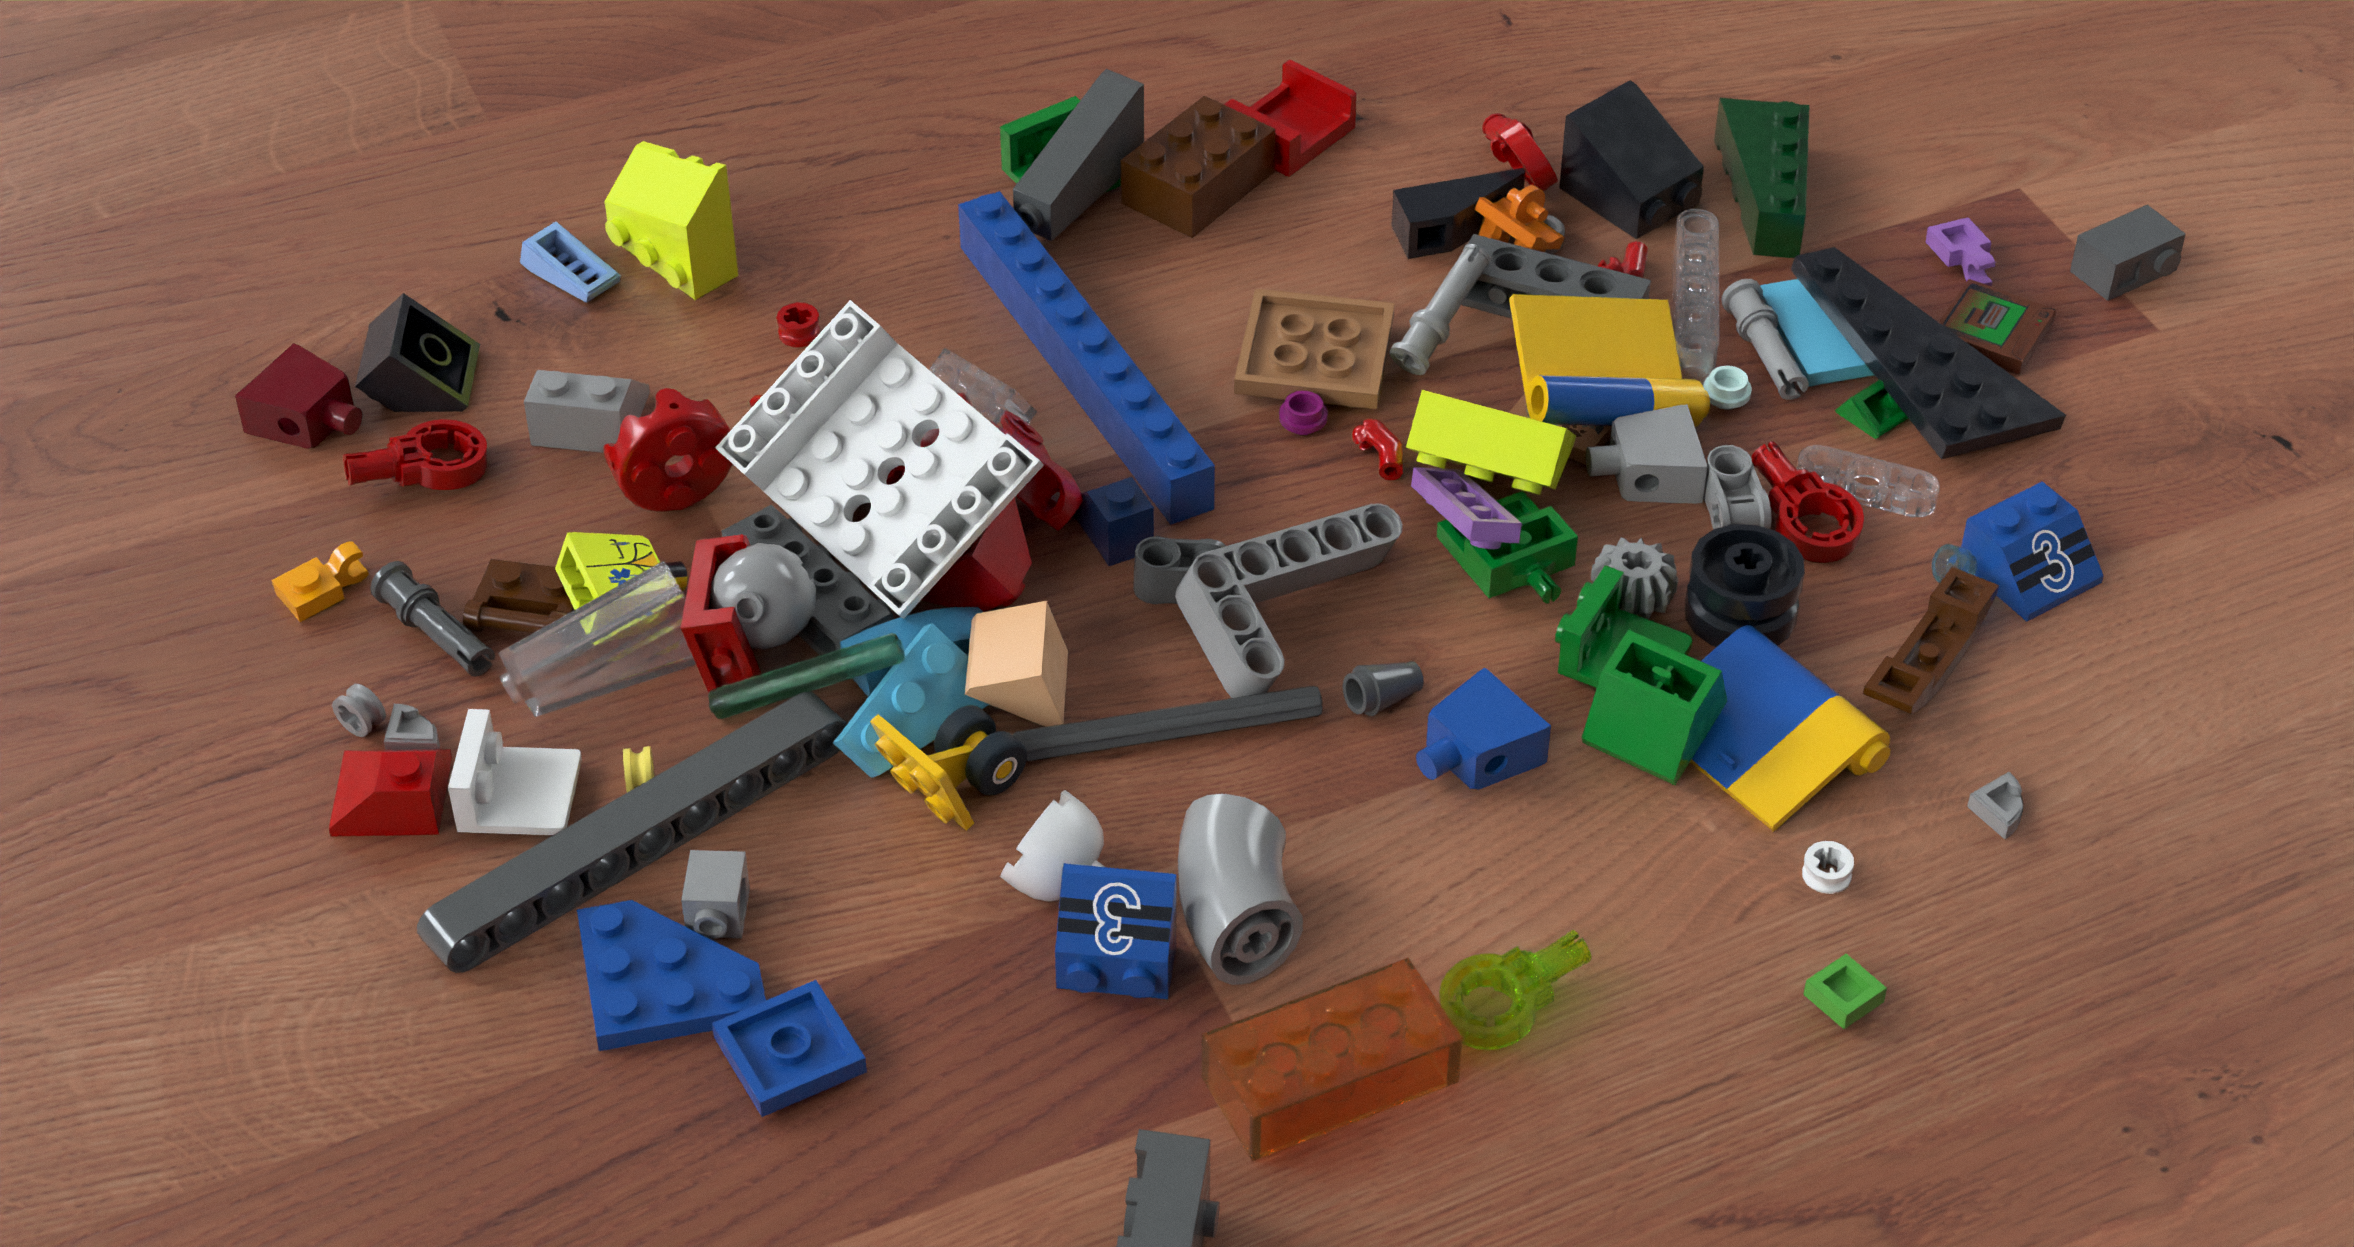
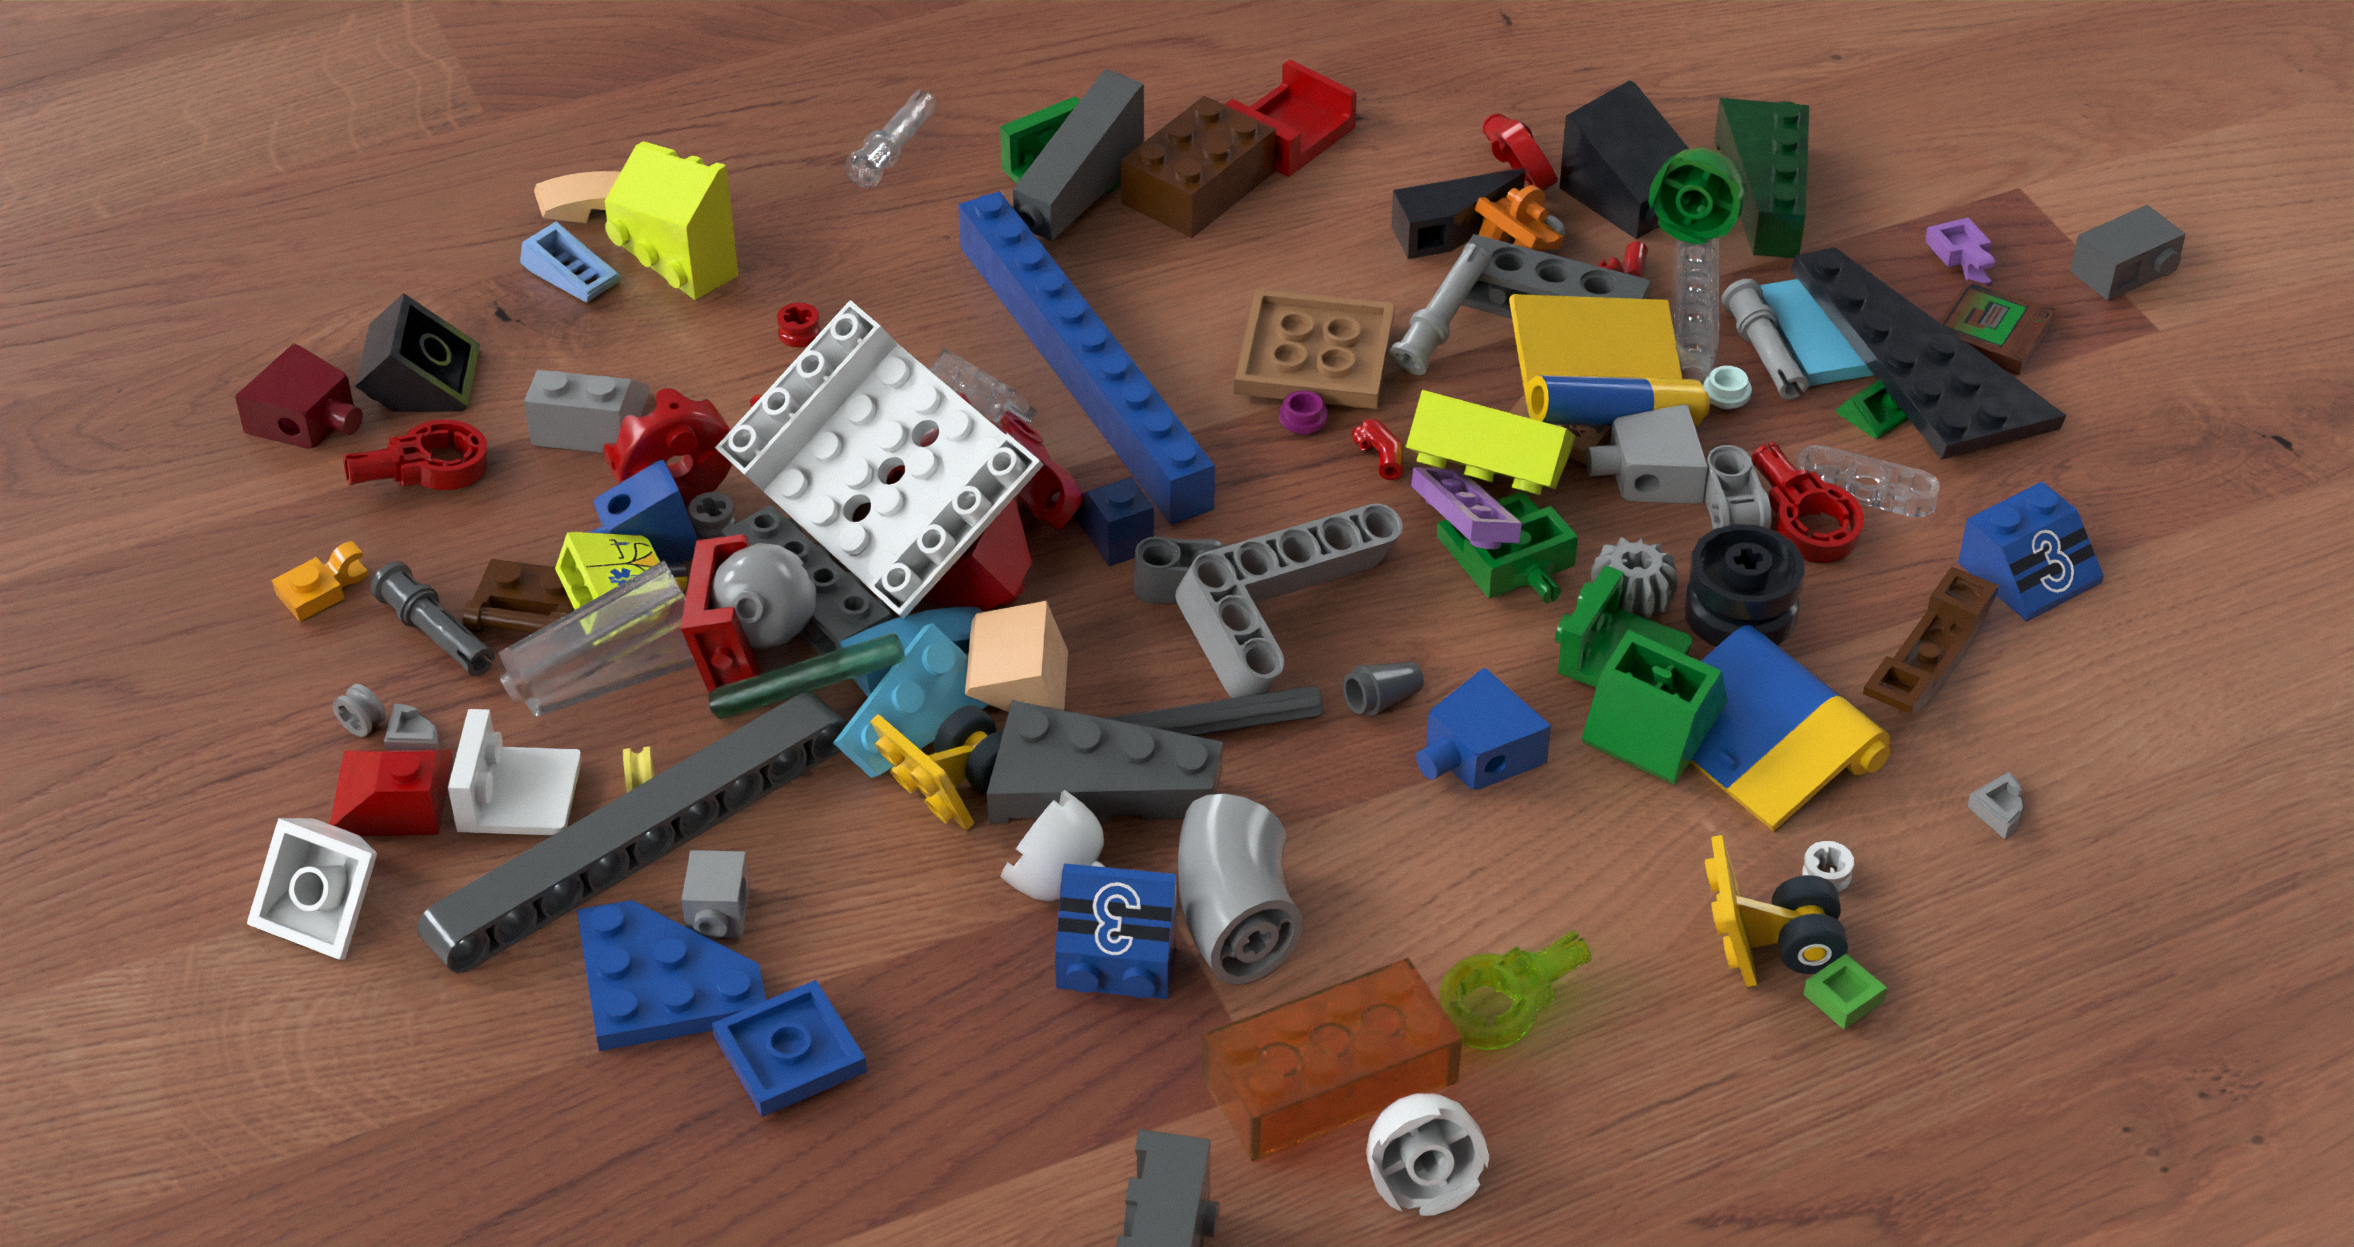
(313, 885): none -> white slope
(574, 195): none -> light nougat slope
(649, 507): none -> blue torso
(707, 505): none -> light grey bush
(883, 147): none -> clear pin
(1100, 762): none -> dark grey wedge
(1426, 1154): none -> white cylinder
(1697, 195): none -> green cylinder
(1799, 920): none -> plate
(1952, 556): clear light blue hinge -> none

